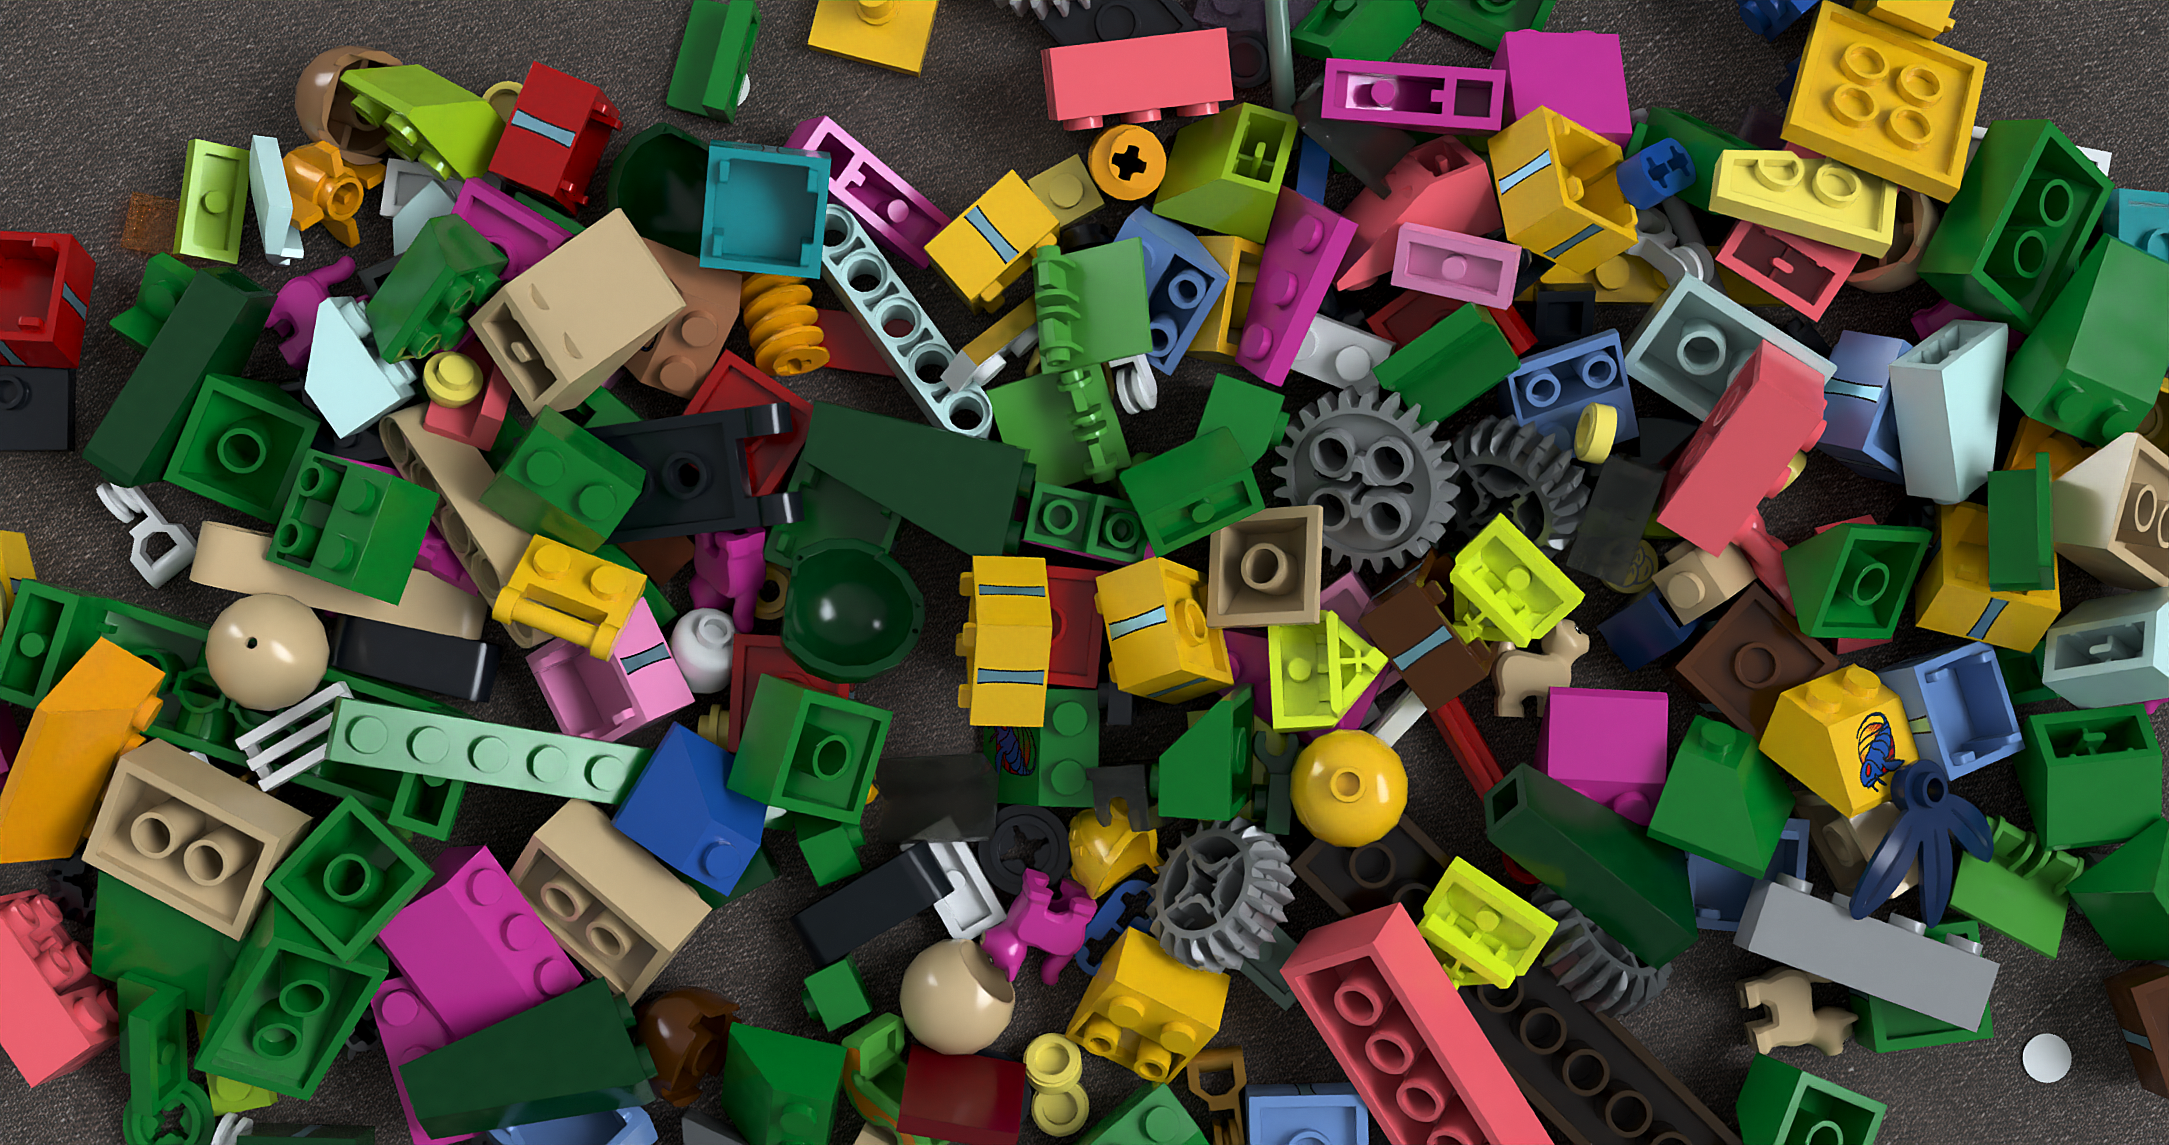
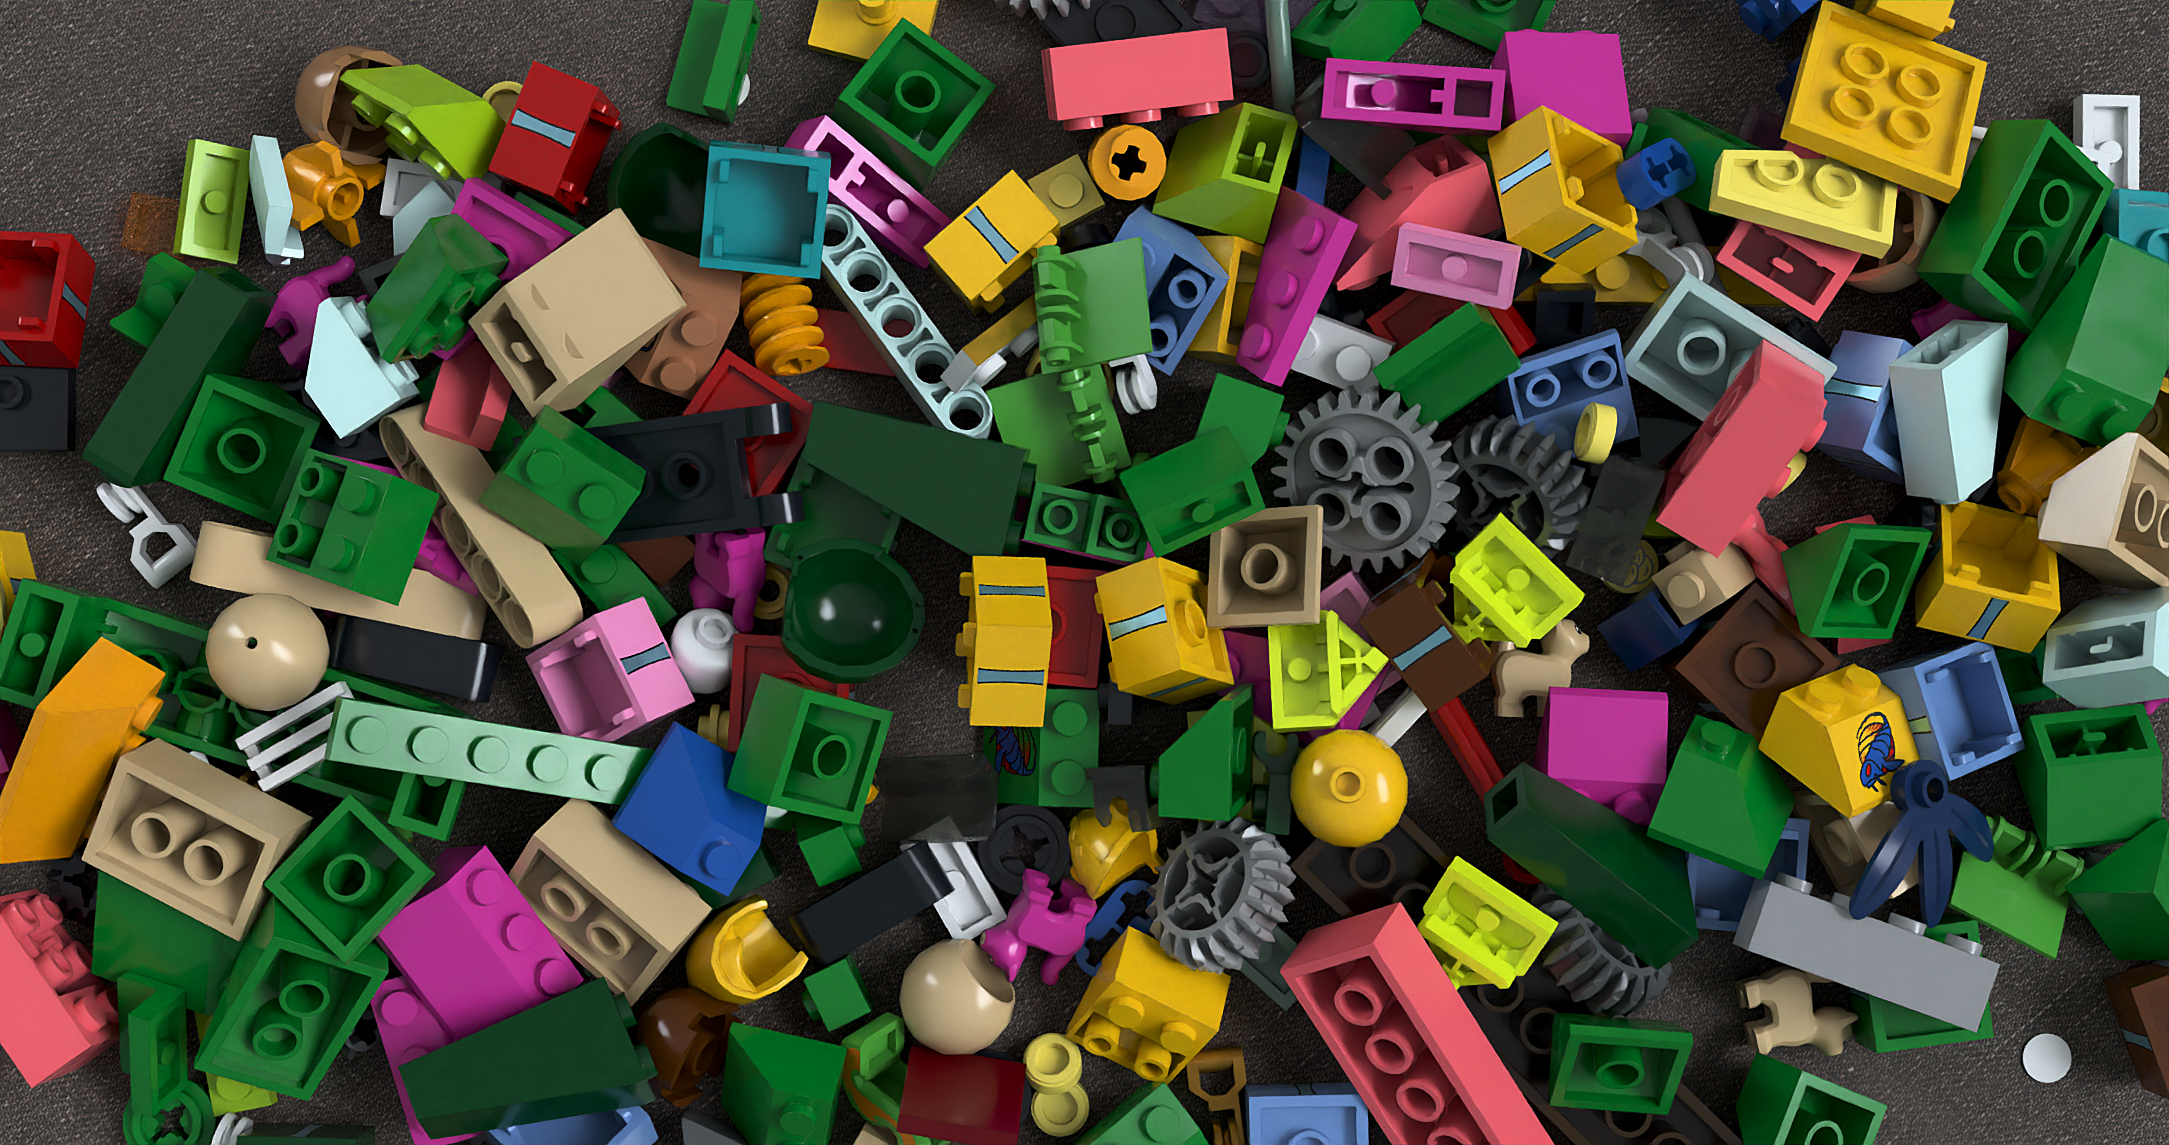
(452, 379): light yellow plate -> none
(575, 585): yellow plate -> none
(741, 955): none -> yellow piece
(912, 104): none -> green slope
(1616, 1063): none -> green slope
(2021, 528): green panel -> none
(2111, 126): none -> white plate

